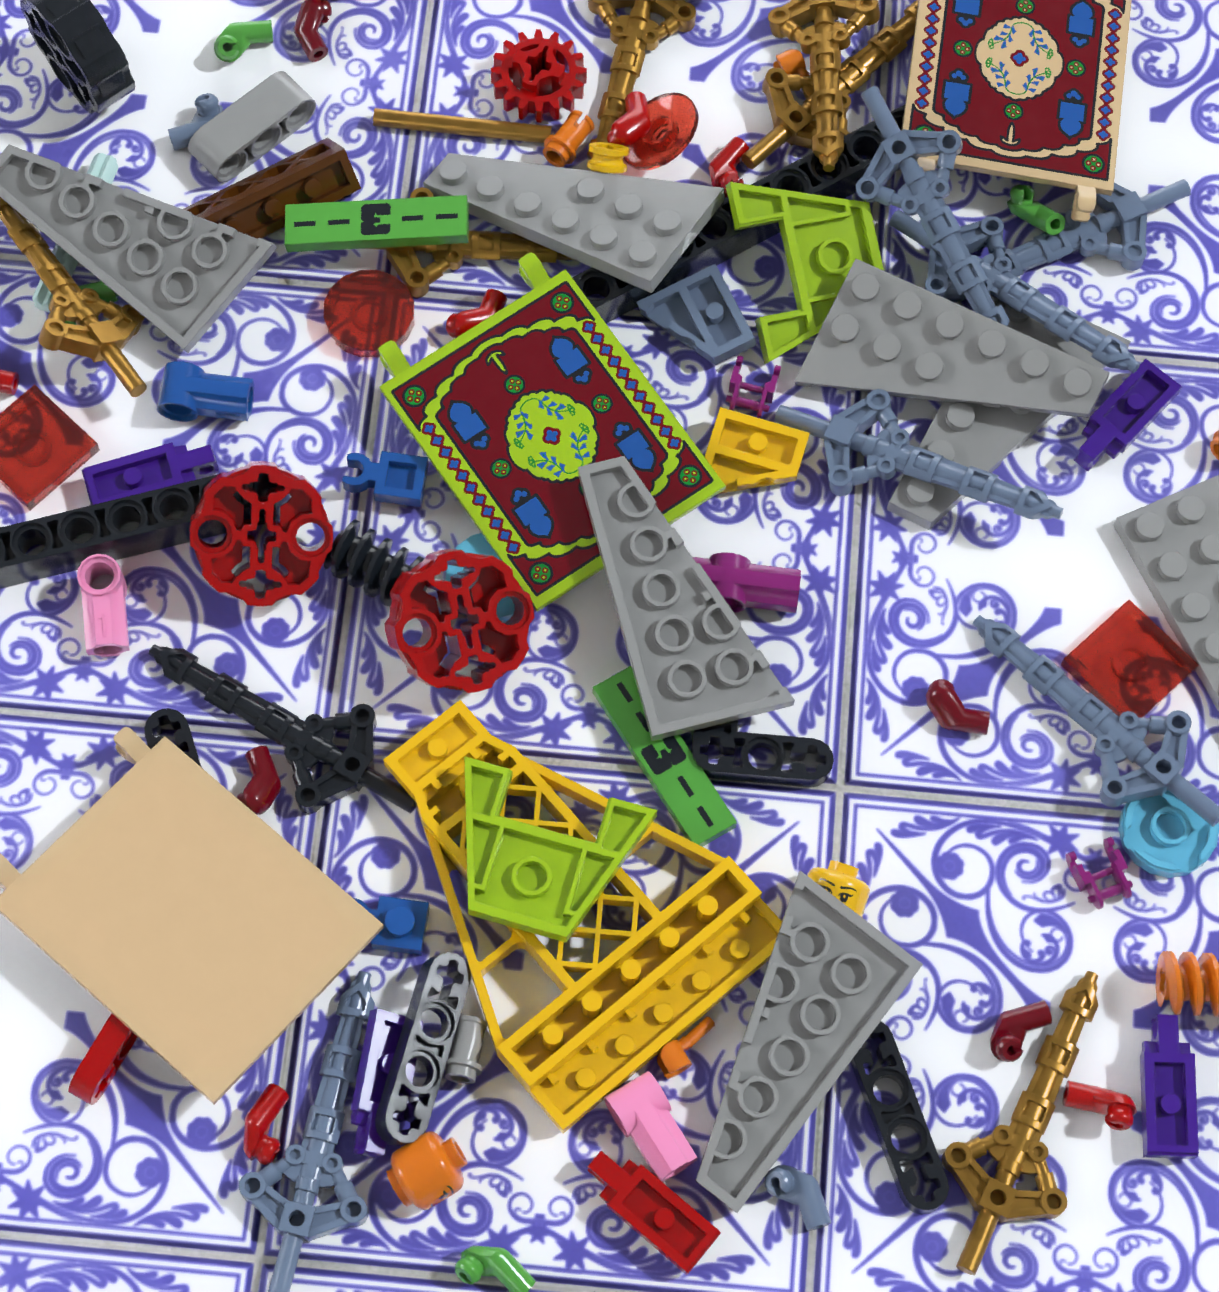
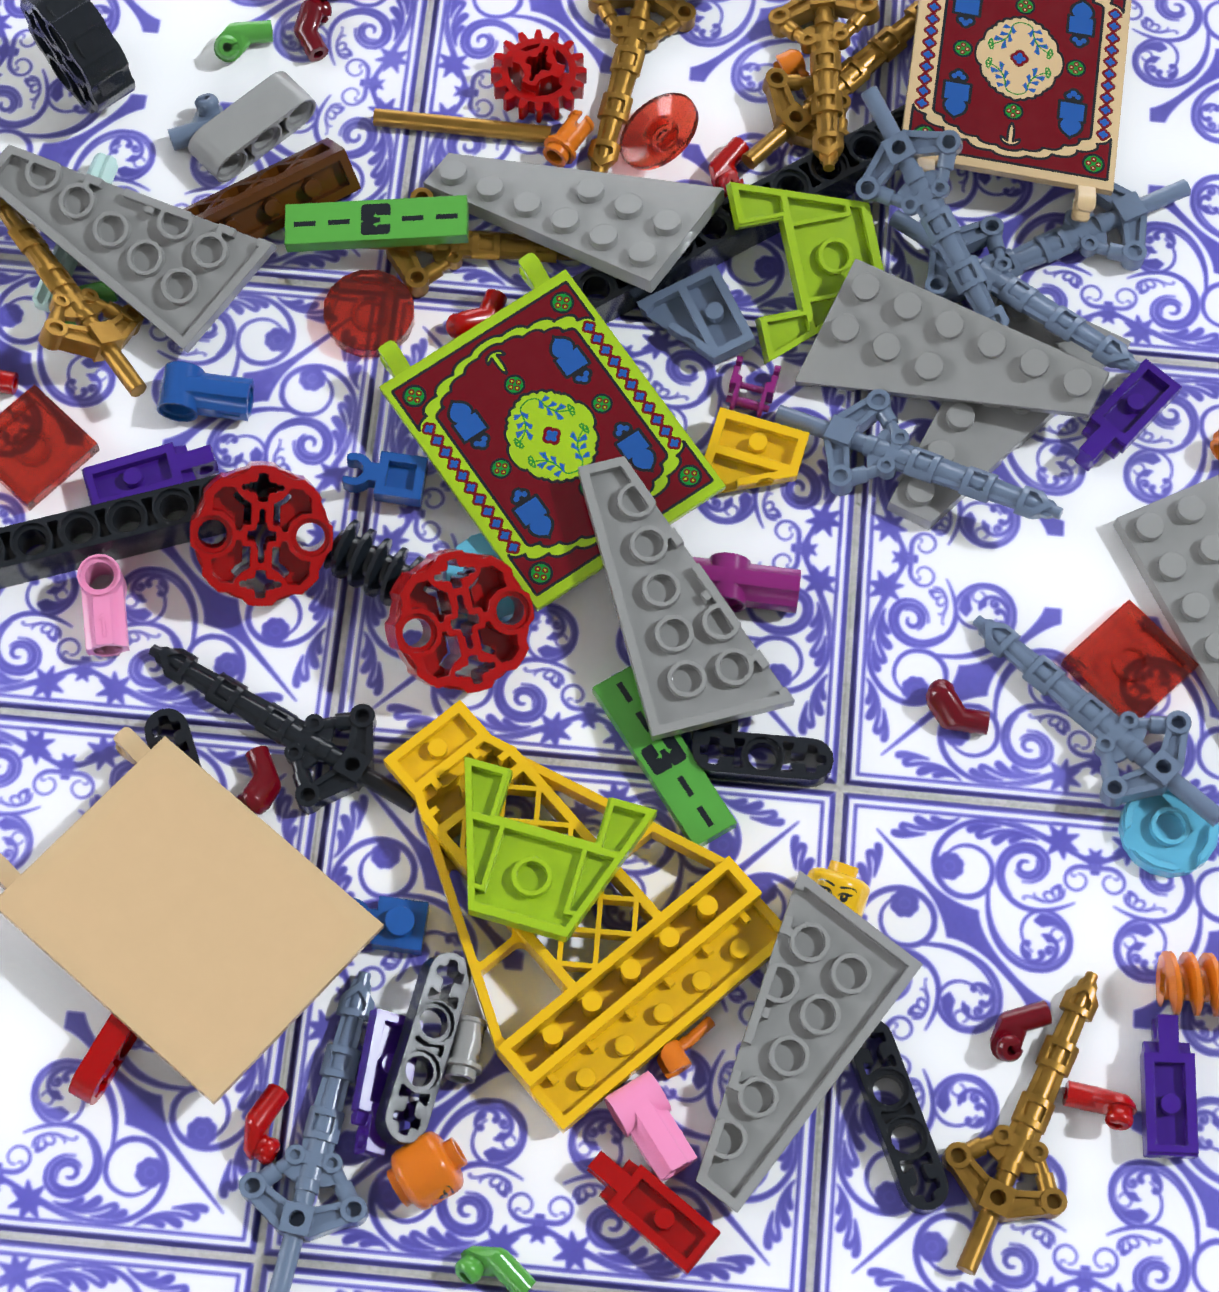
(607, 157): yellow bush -> none
(633, 124): red arm -> none
(801, 1190): sand blue arm -> none
(1033, 212): bright green arm -> none
(1086, 880): magenta piece -> none

